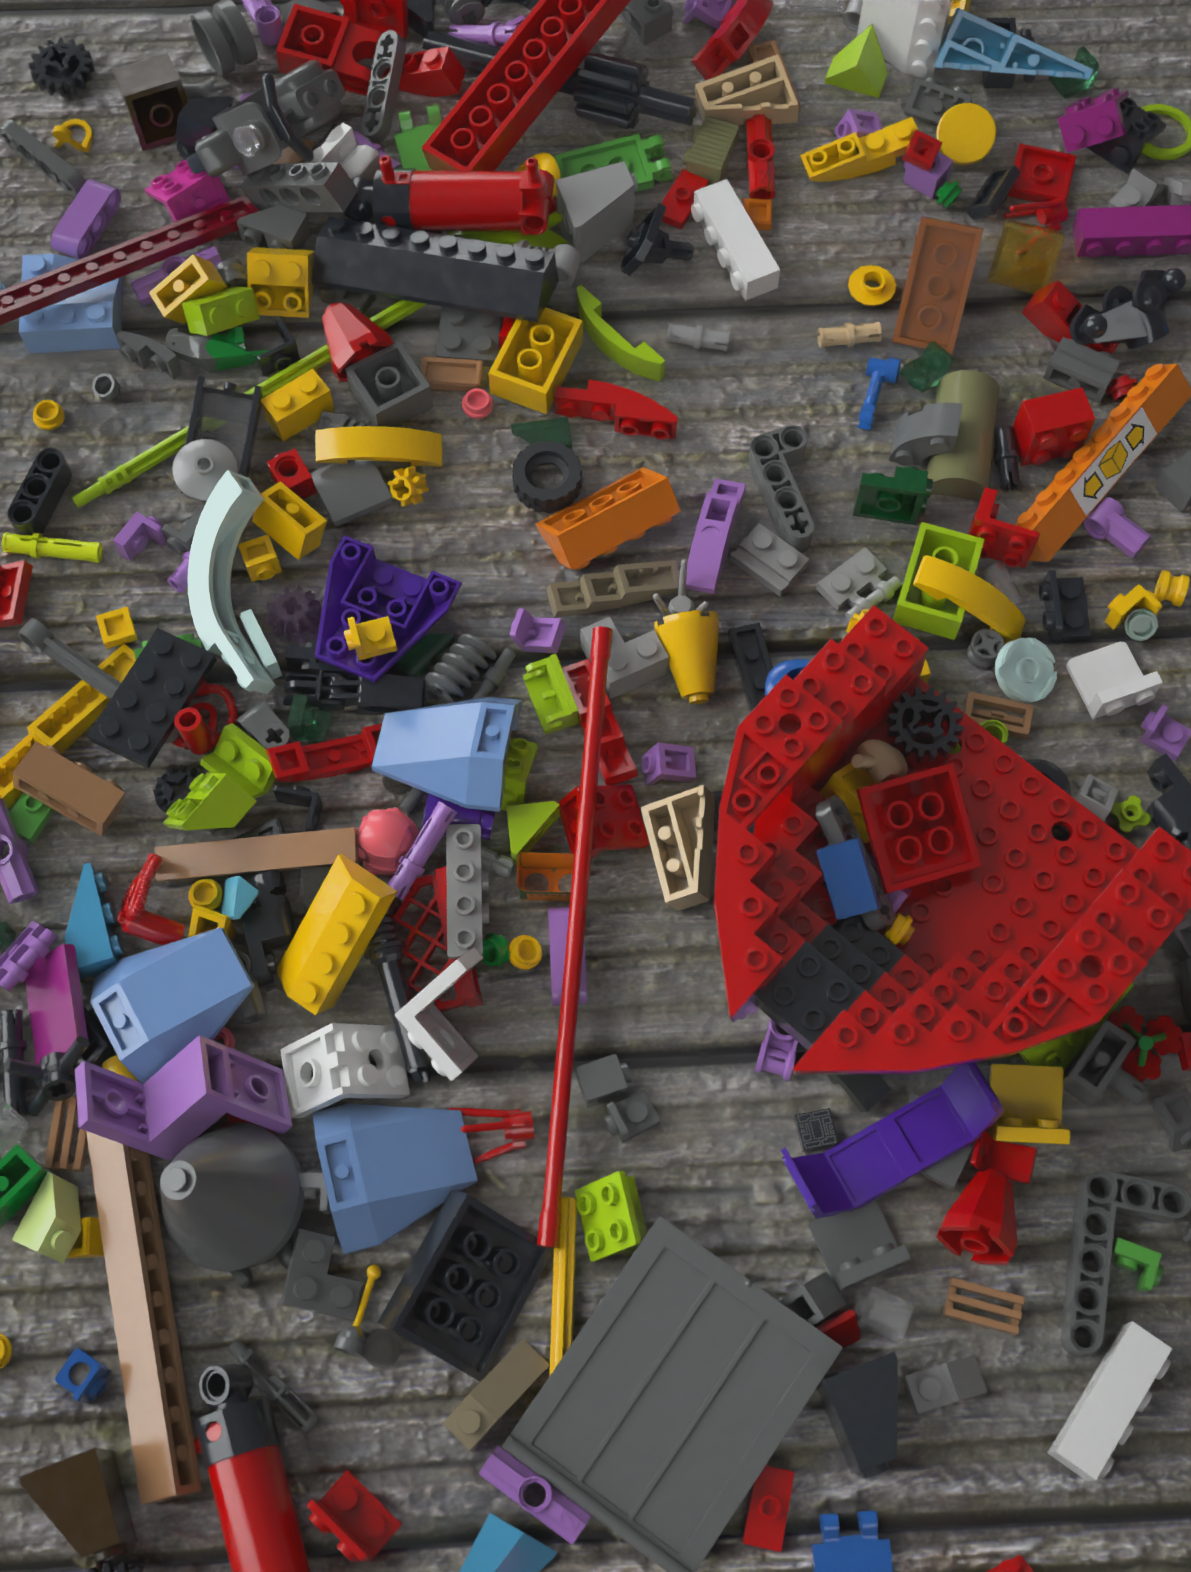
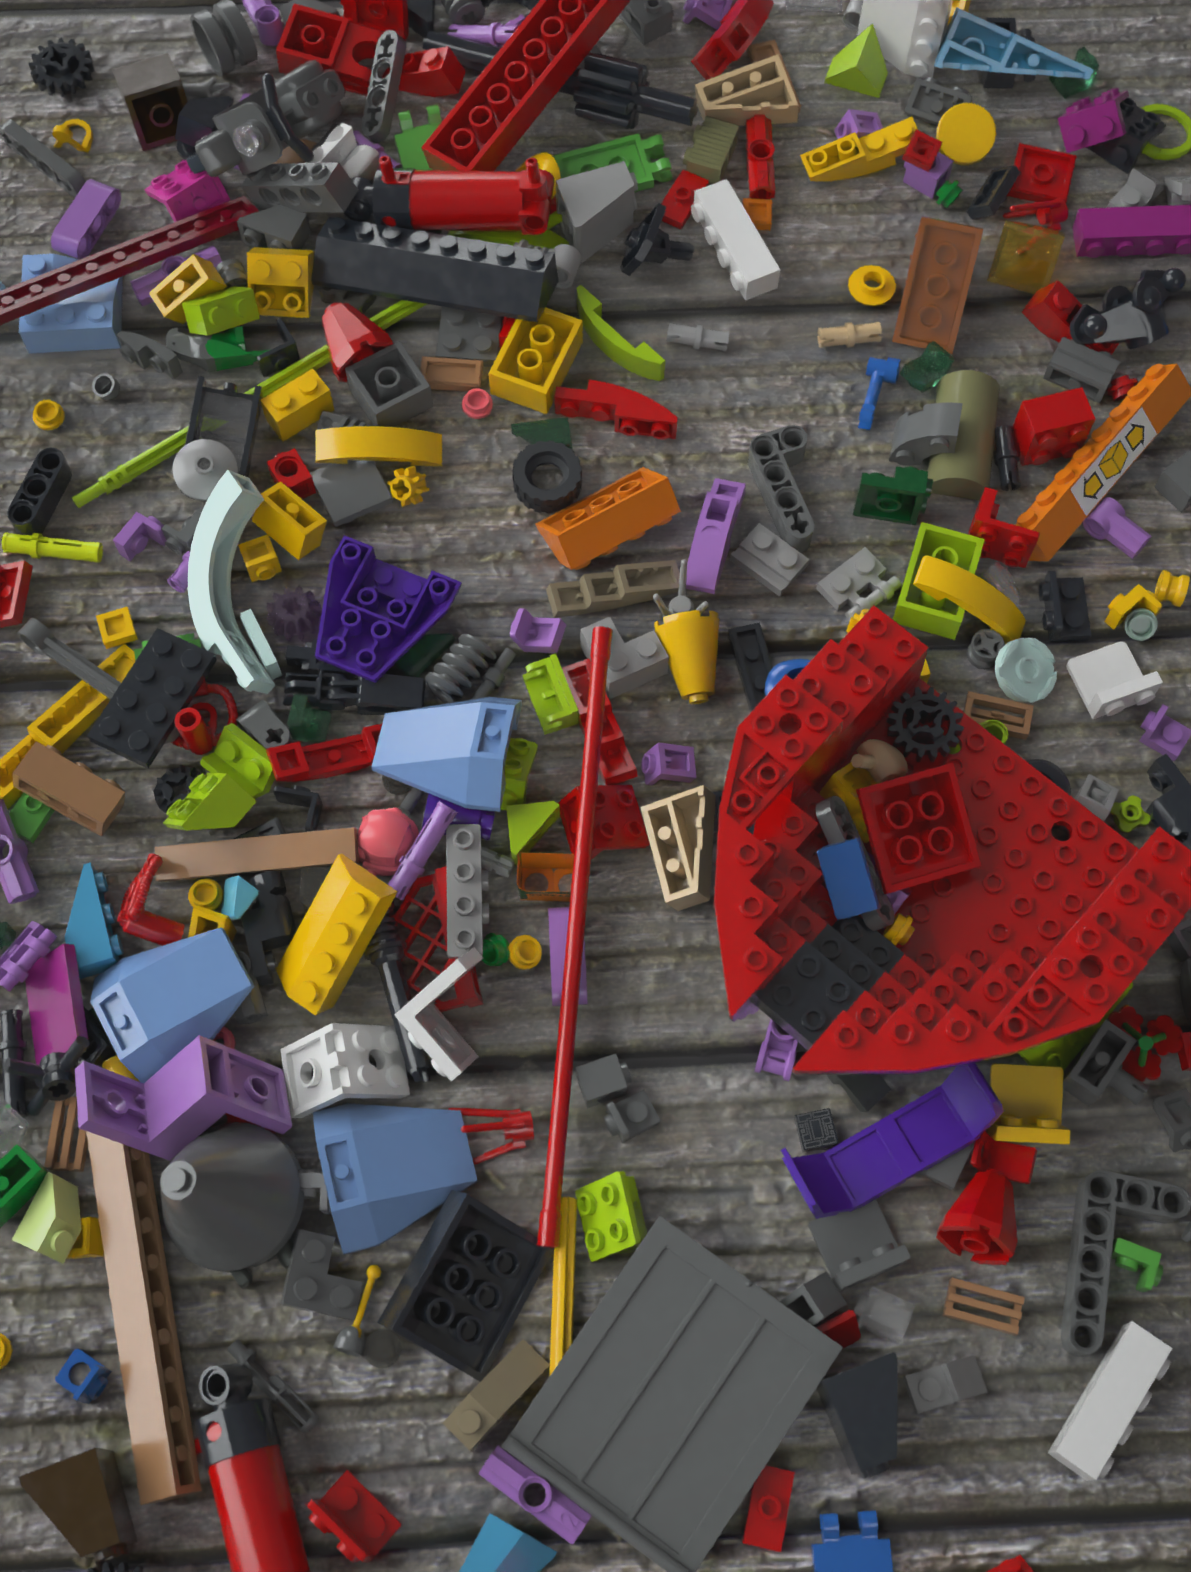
(370, 637): yellow bracket -> none

